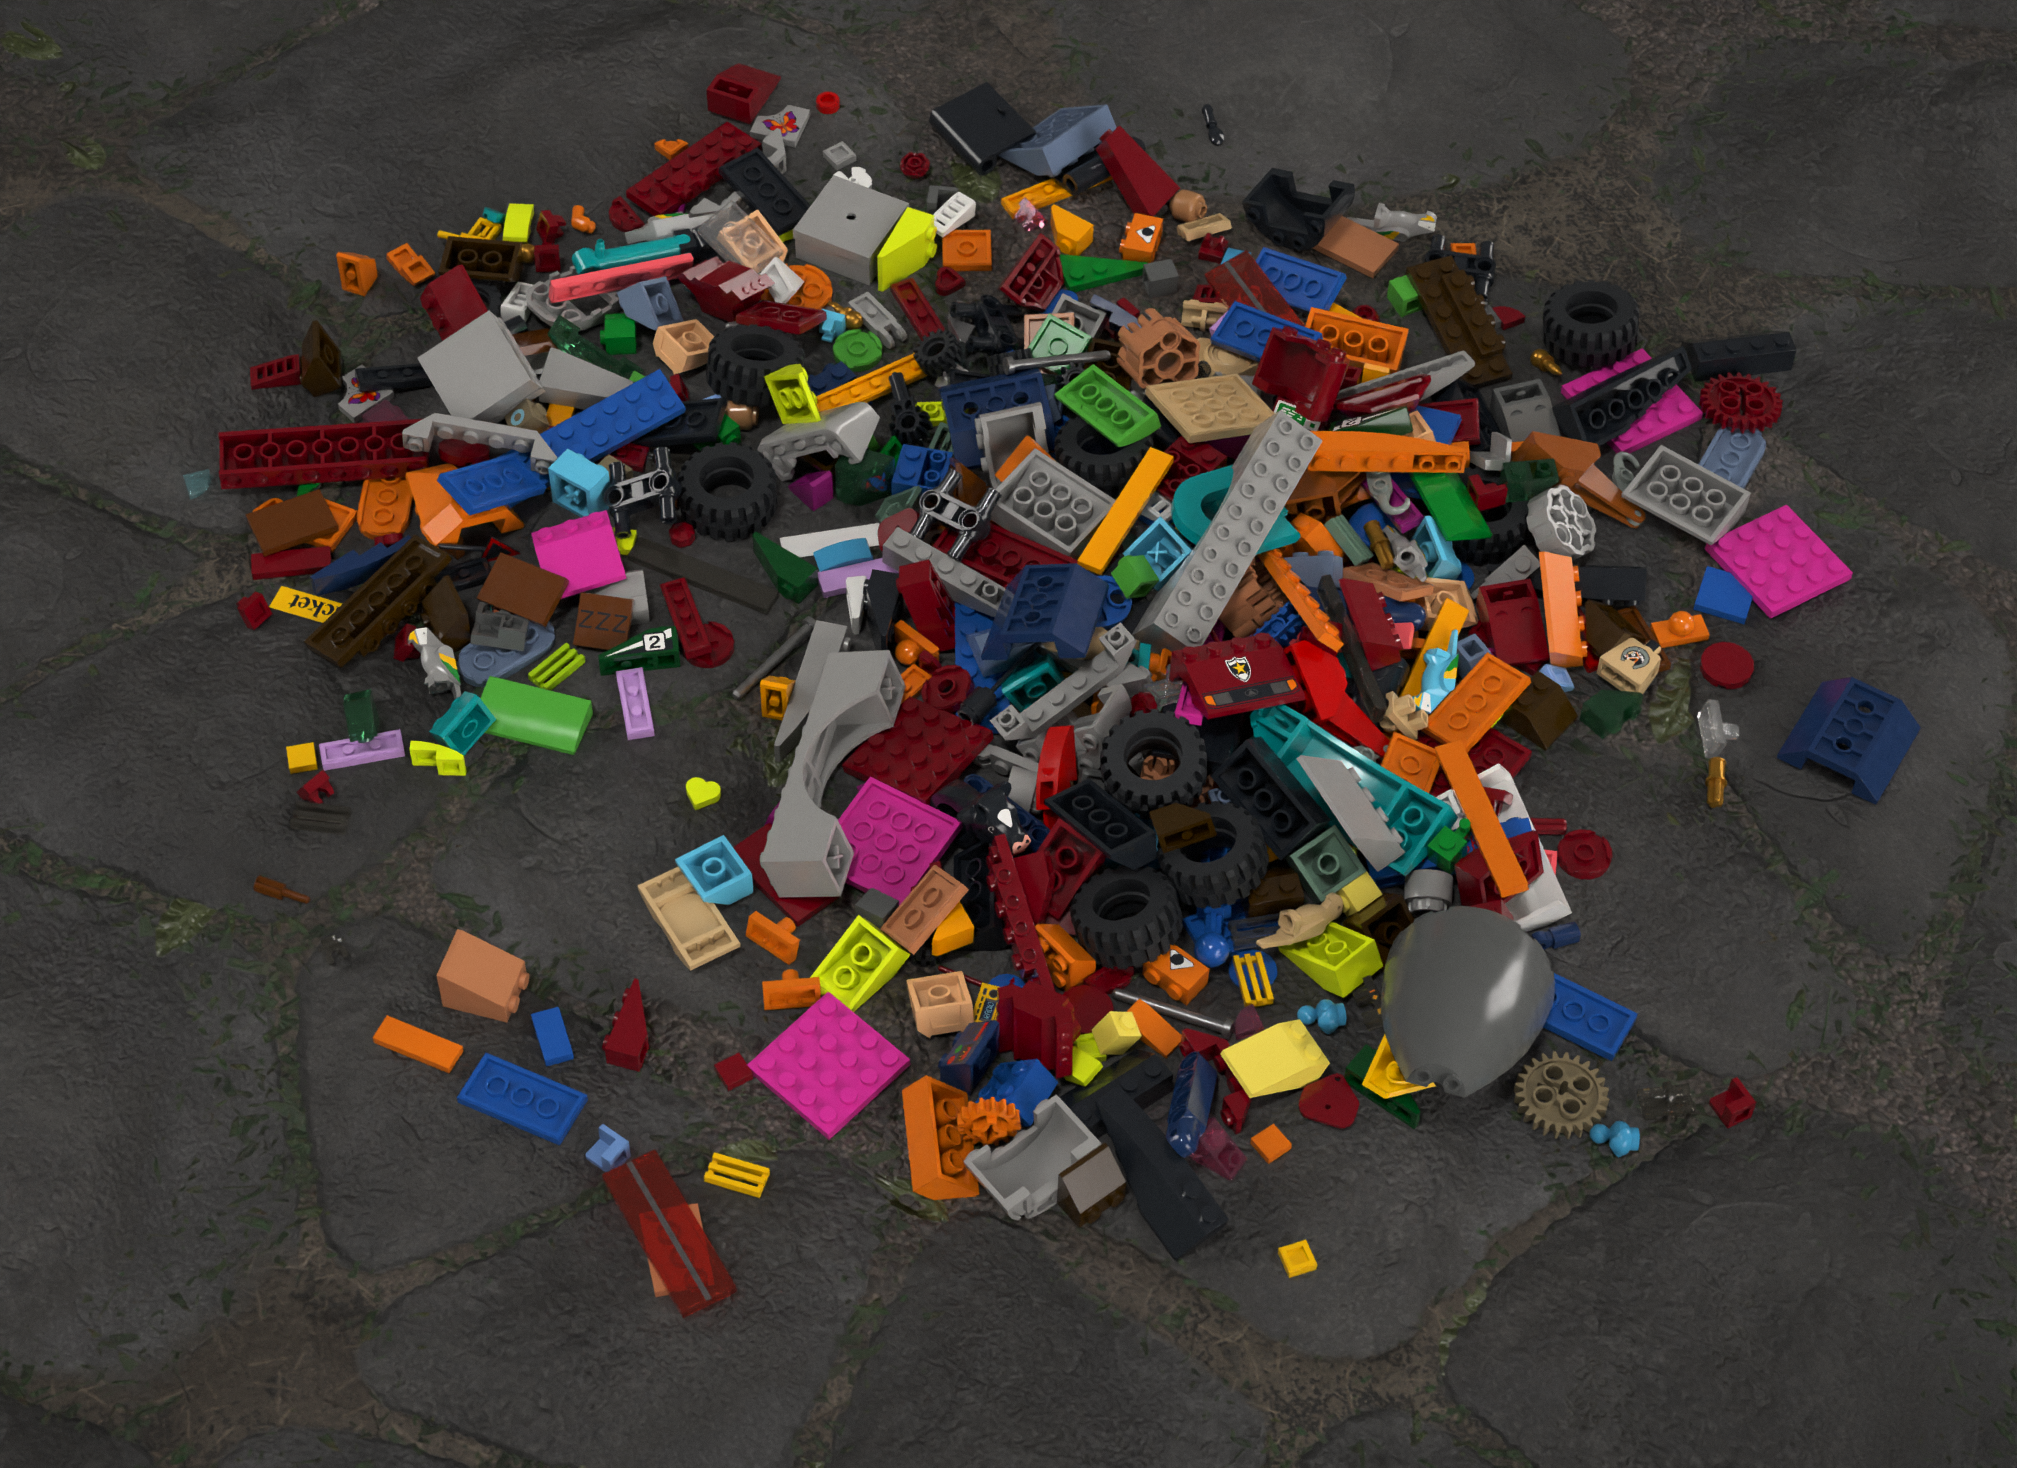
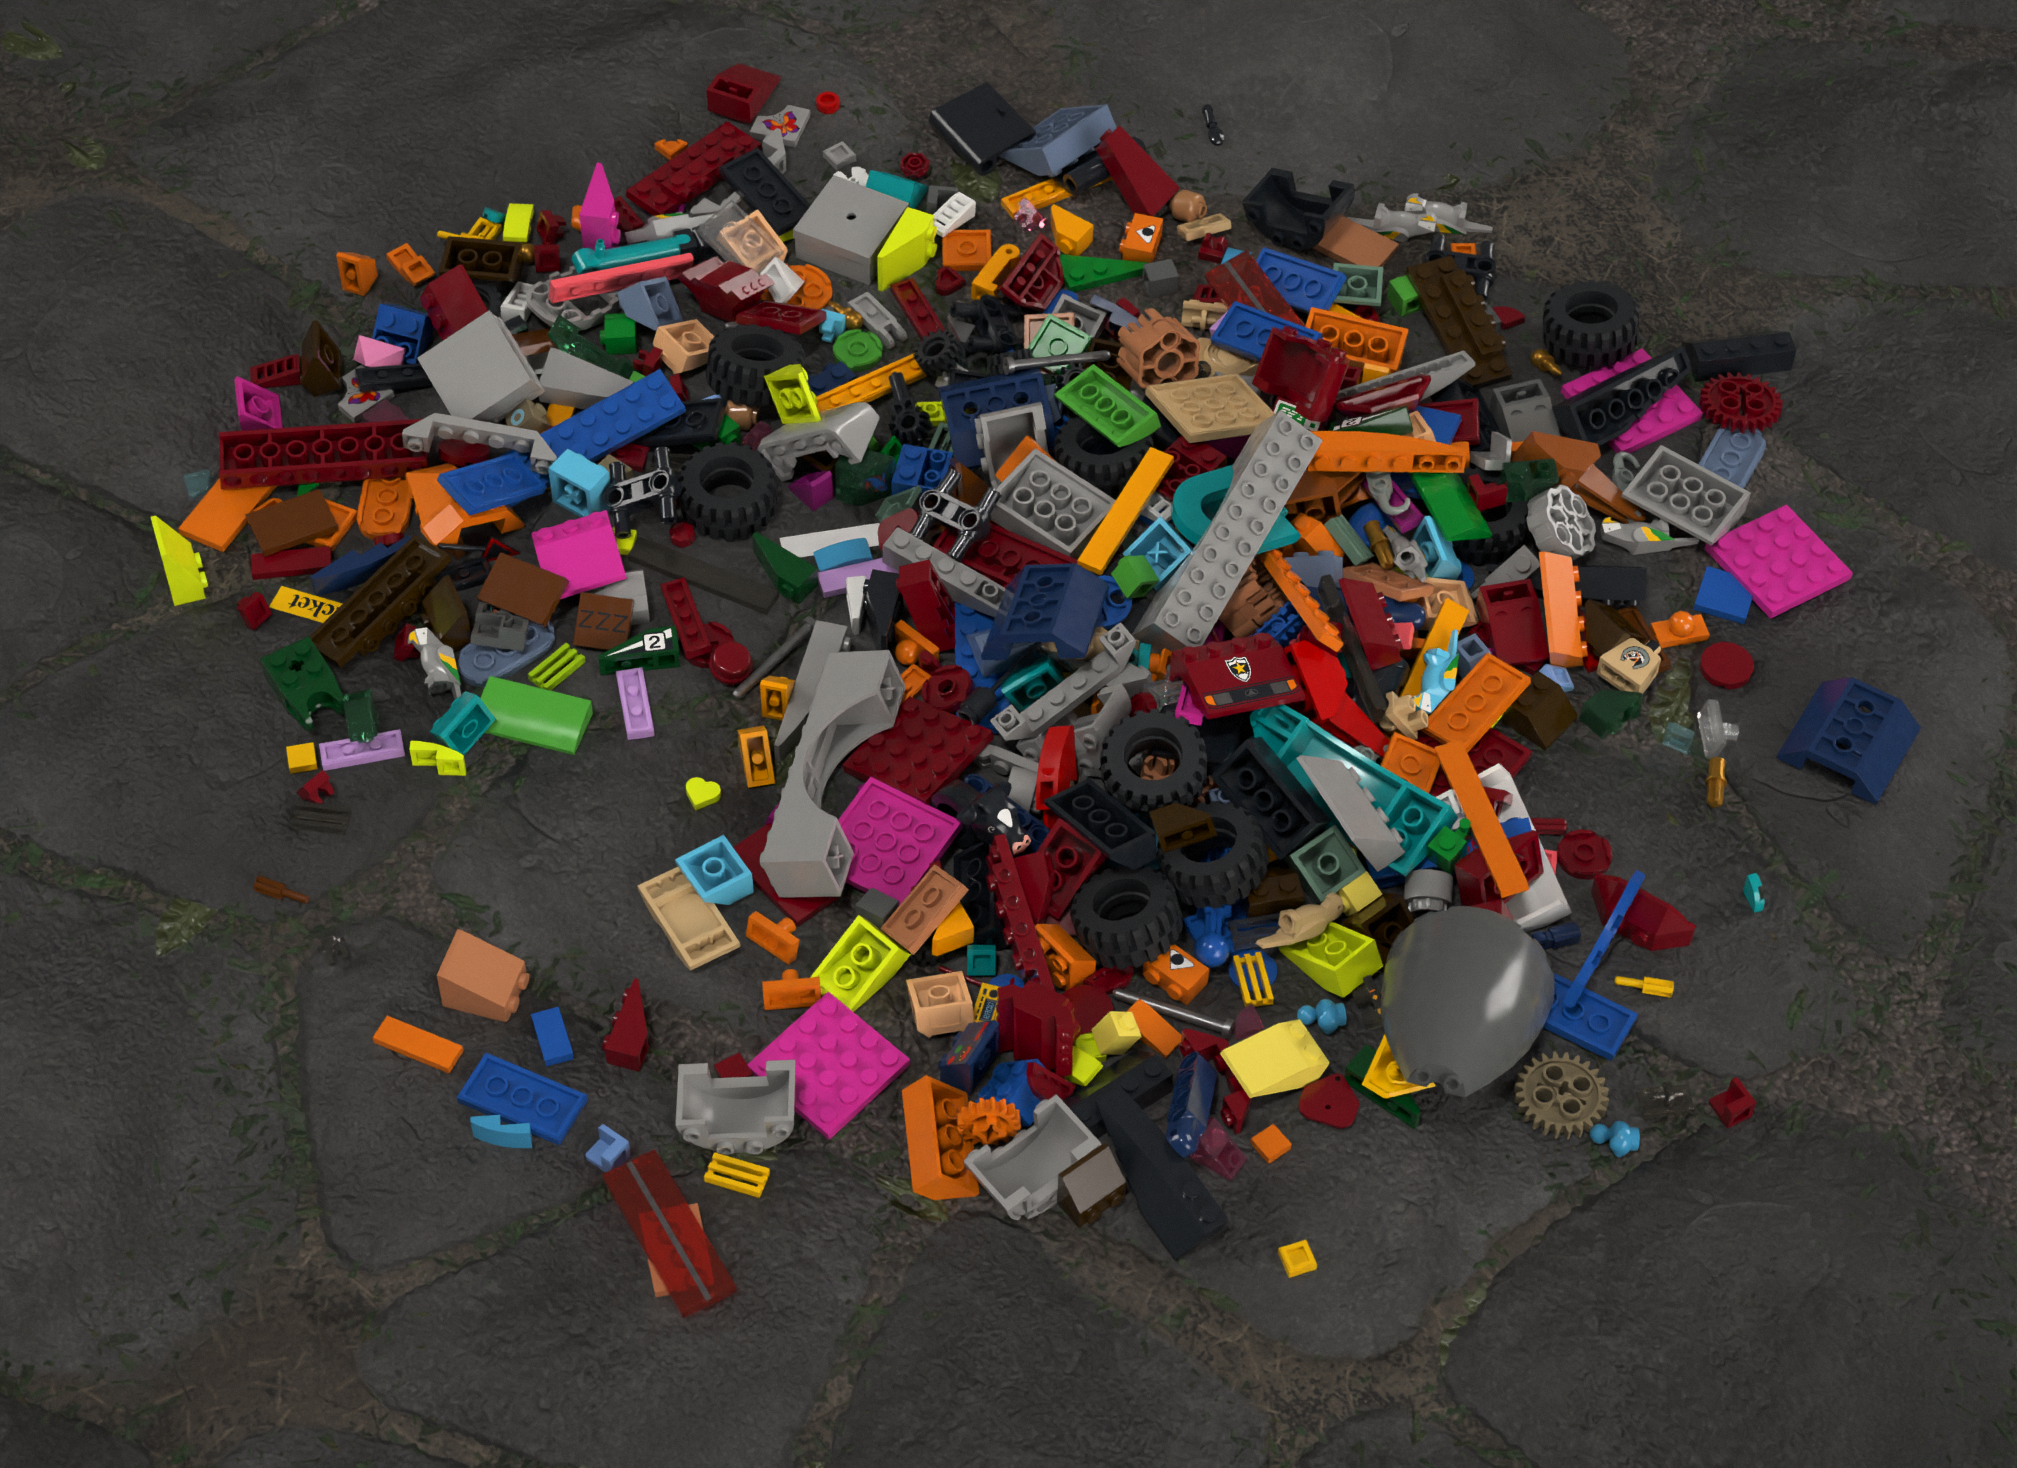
(179, 564): none -> neon yellow slope
(222, 514): none -> orange tile
(257, 406): none -> dark pink slope
(302, 681): none -> dark green brick
(378, 353): none -> bright pink slope
(404, 329): none -> blue slope
(492, 1131): none -> dark azure slope
(598, 213): none -> dark pink slope
(651, 363): none -> dark red tile
(731, 663): none -> dark red piece
(736, 1111): none -> light grey cylinder
(756, 434): none -> clear pink tile
(756, 756): none -> light orange slope
(897, 187): none -> teal slope
(981, 959): none -> teal tile
(995, 271): none -> light orange leg
(1047, 1084): none -> dark red tile
(1361, 286): none -> sand green slope
(1449, 218): none -> light grey animal
(1604, 940): none -> blue tile
(1642, 536): none -> light grey animal
(1648, 919): none -> dark red wedge
(1648, 985): none -> yellow axle
(1678, 738): none -> clear light blue tile
(1752, 893): none -> teal tile

